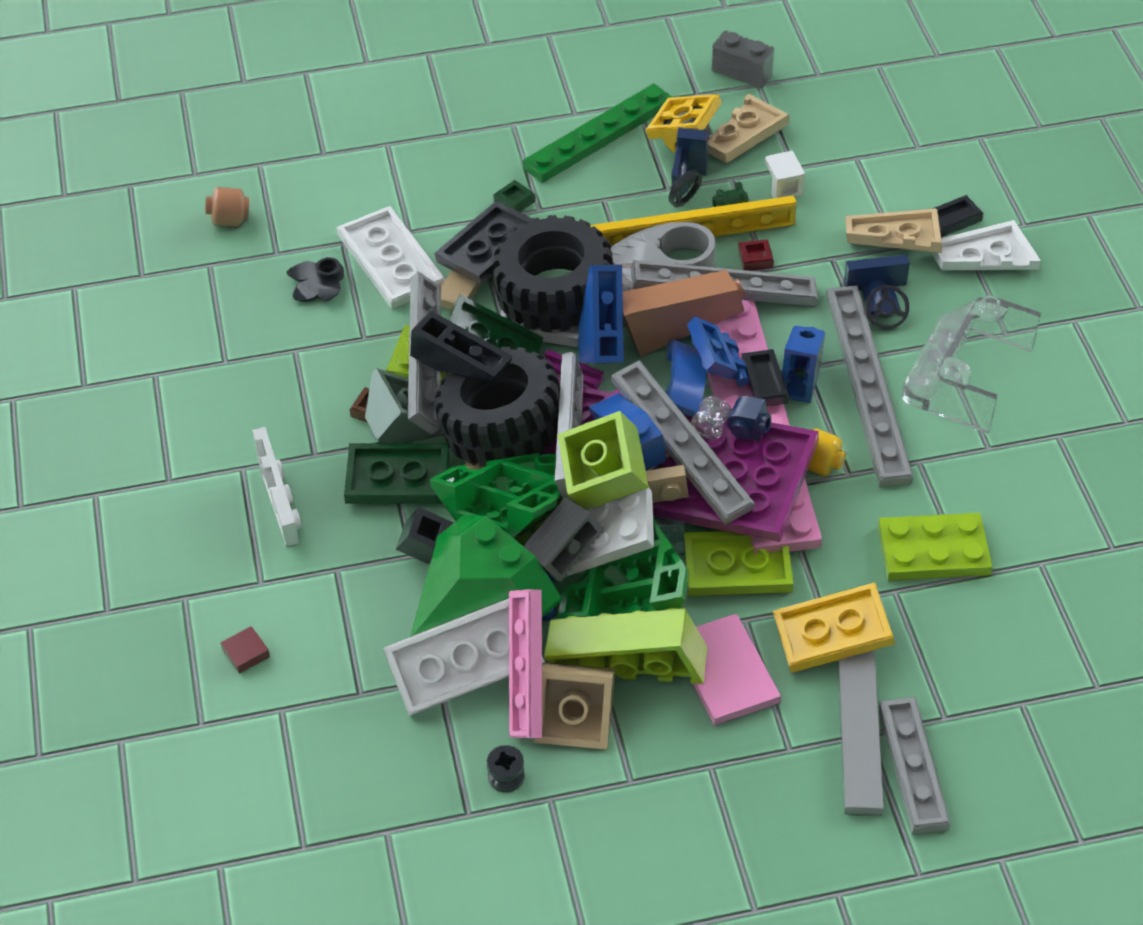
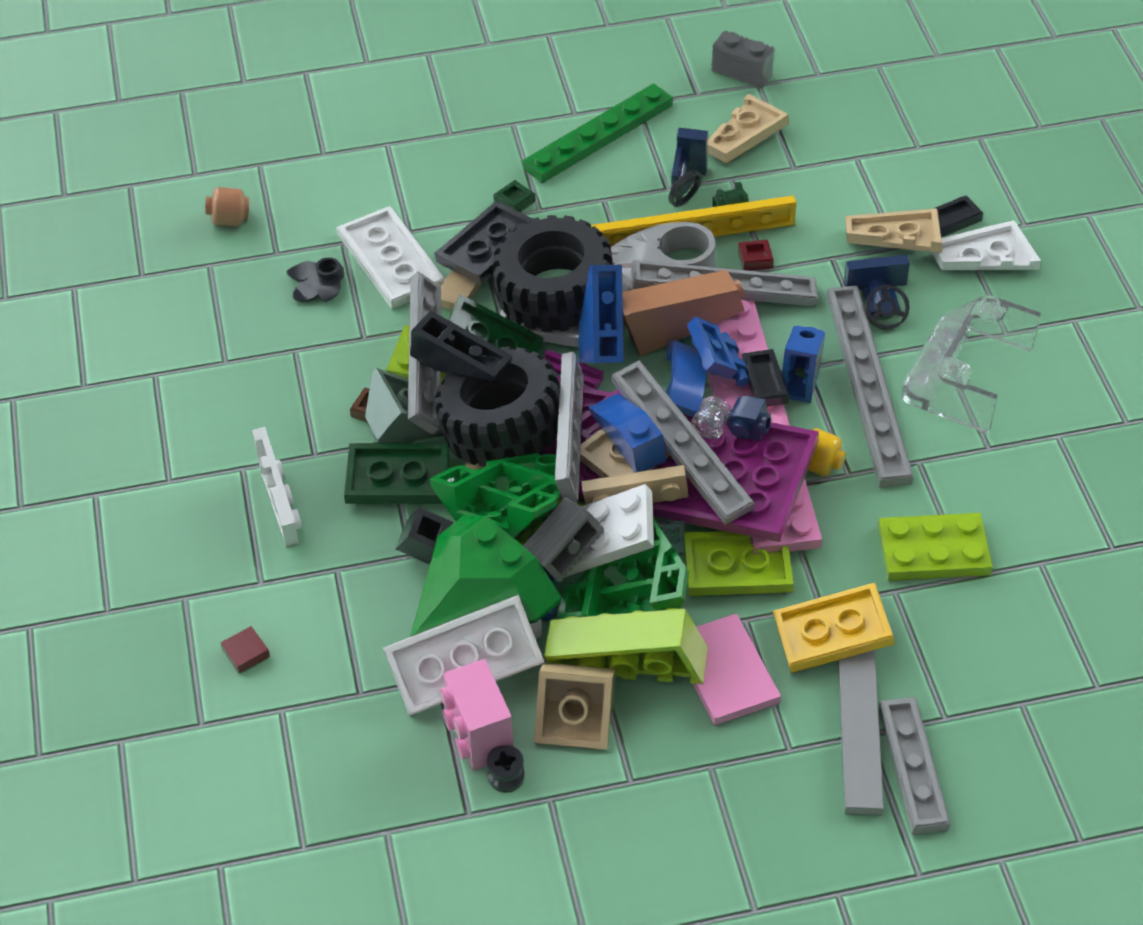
(476, 712): none -> bright pink brick
(525, 664): bright pink tile -> none
(602, 460): lime brick -> none
(683, 112): yellow piece -> none
(787, 175): white panel -> none

